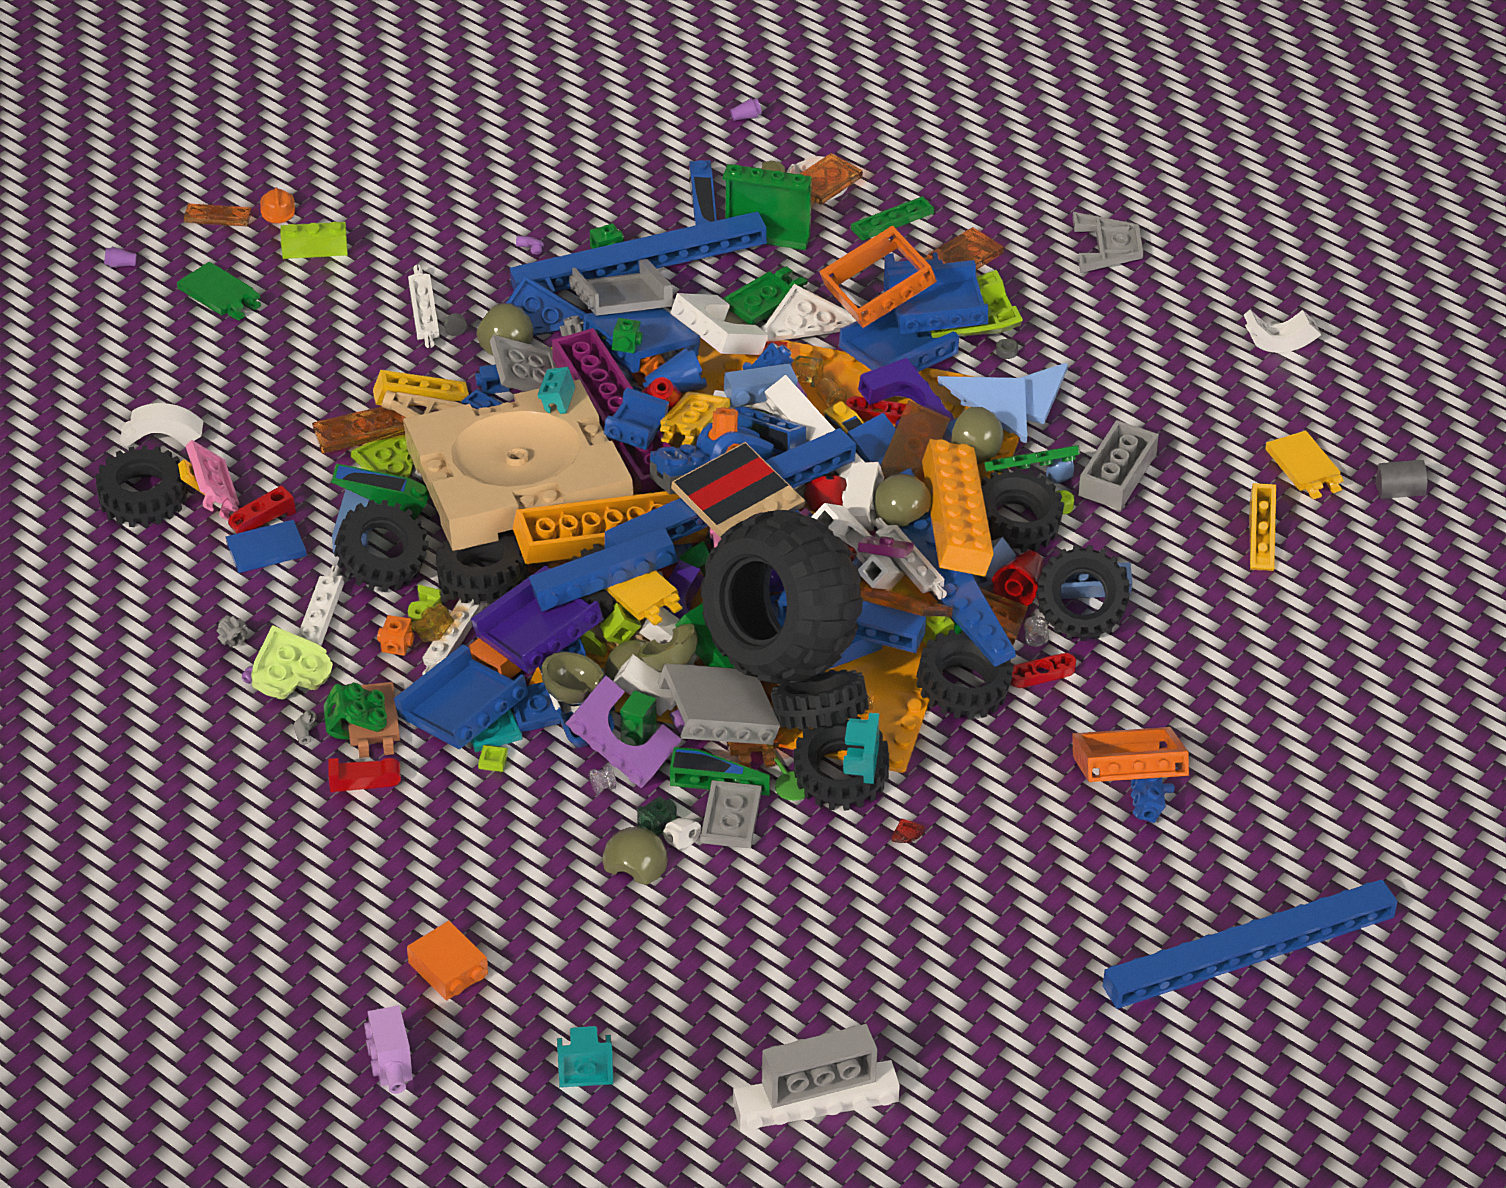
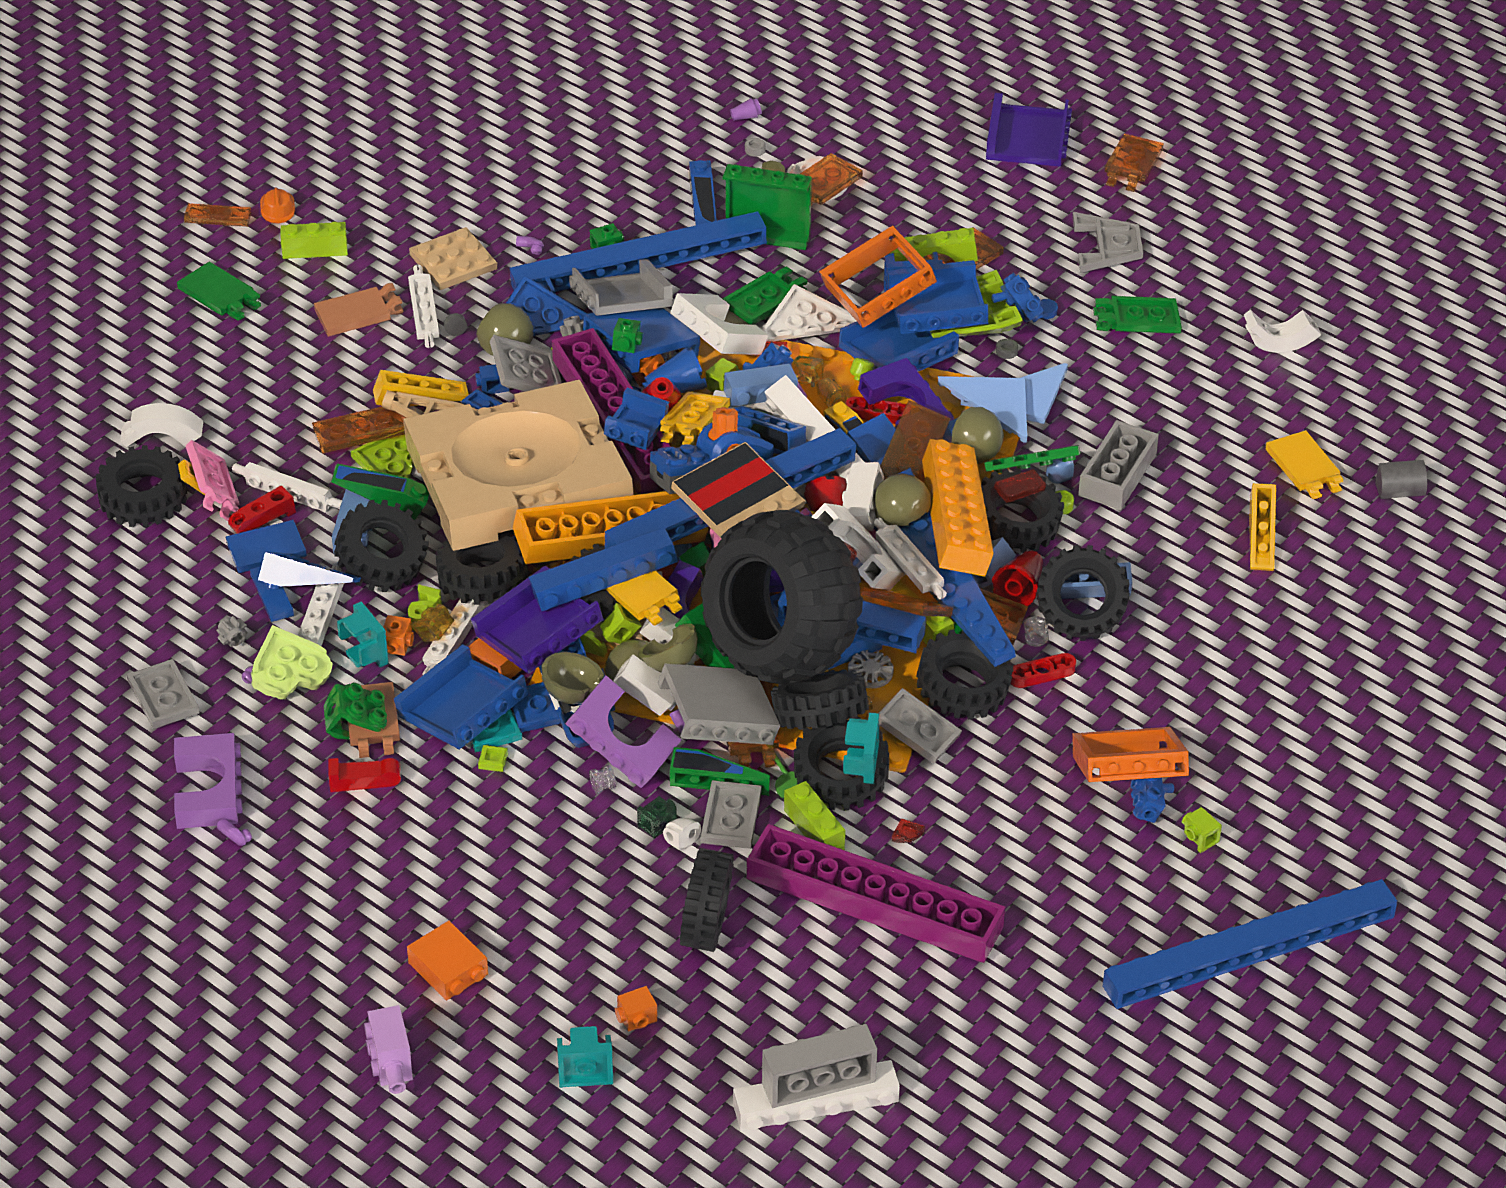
(119, 258): medium lavender cone -> none
(163, 694): none -> light grey plate
(214, 754): none -> medium lavender arch
(237, 836): none -> medium lavender arm
(275, 601): none -> blue tile
(287, 570): none -> wedge
(302, 491): none -> white plate
(303, 725): light grey arm -> none
(358, 309): none -> nougat tile
(368, 633): none -> teal panel
(453, 258): none -> tan plate
(557, 389): teal hinge -> none
(636, 1009): none -> orange brick
(637, 853): olive cylinder -> none
(638, 719): green brick -> none
(706, 899): none -> black tyre
(716, 373): none -> lime brick
(755, 147): none -> light grey tile
(813, 816): none -> lime brick
(860, 366): none -> lime piece
(872, 668): none -> light grey wheel
(876, 893): none -> magenta brick
(885, 546): magenta plate -> none
(894, 216): green tile -> none
(918, 726): none -> light grey plate
(956, 244): none -> lime arch
(1017, 293): none -> blue brick
(1020, 485): none -> clear red tile
(1028, 133): none -> dark purple panel
(1050, 308): none -> blue tile
(1132, 159): none -> clear orange tile
(1137, 314): none -> green tile
(1202, 829): none -> lime brick

